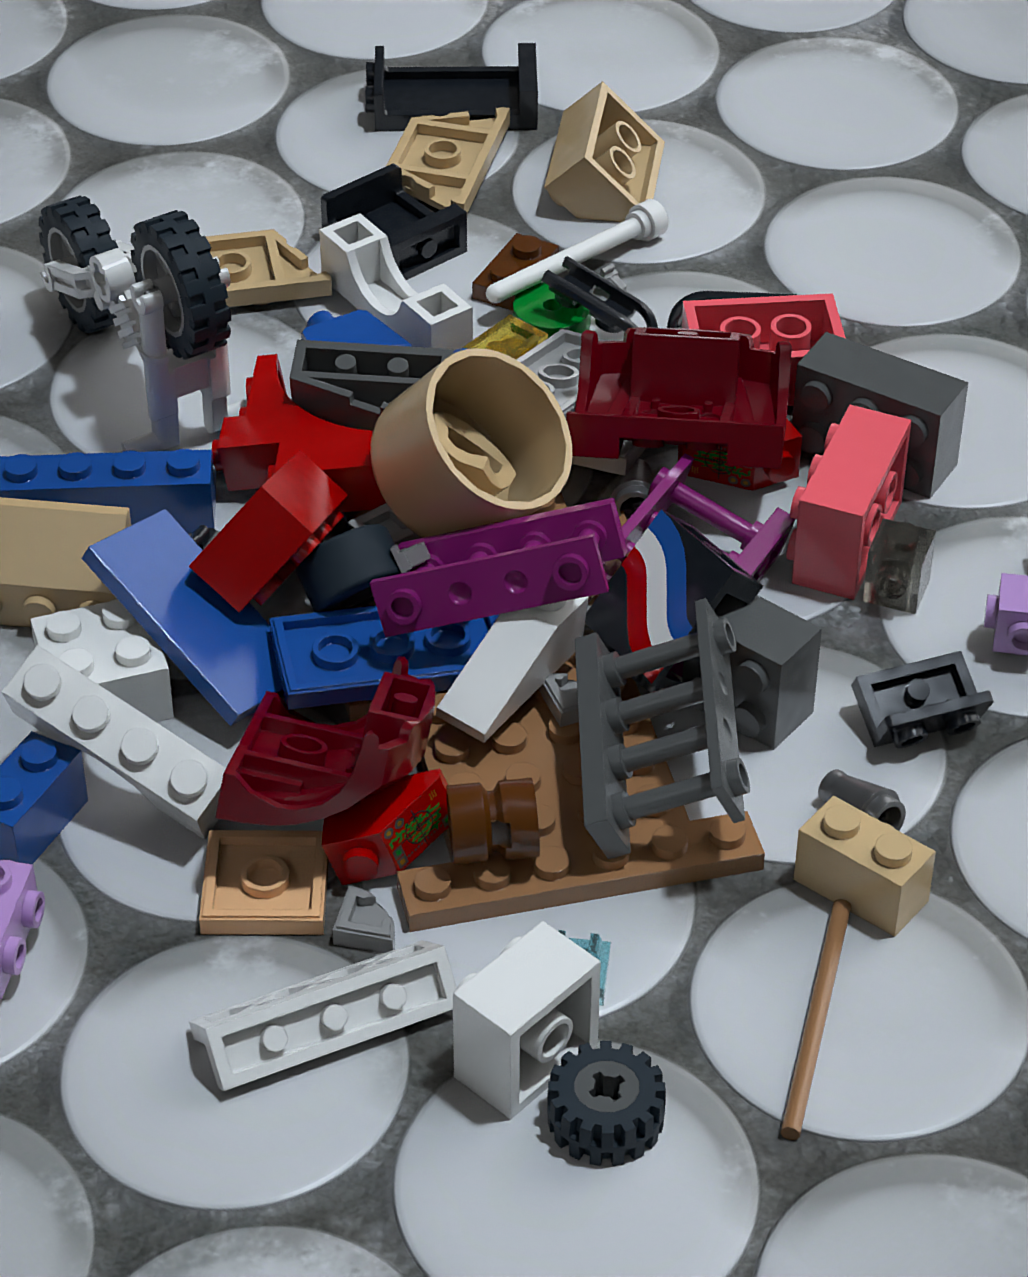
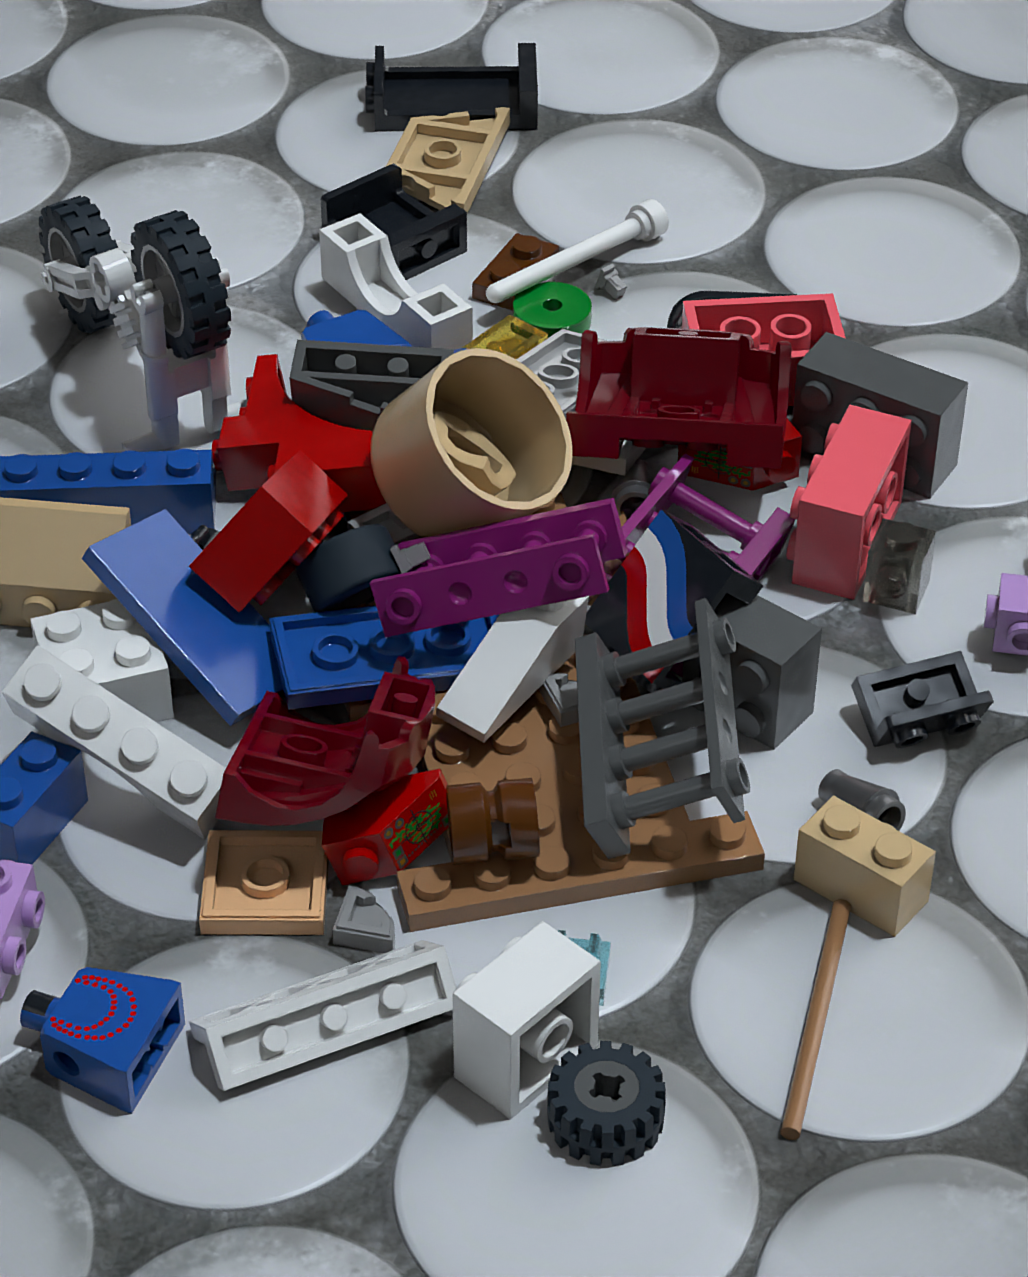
(107, 1032): none -> blue torso
(266, 269): tan wing -> none
(603, 158): tan slope -> none
(609, 315): black piece -> none

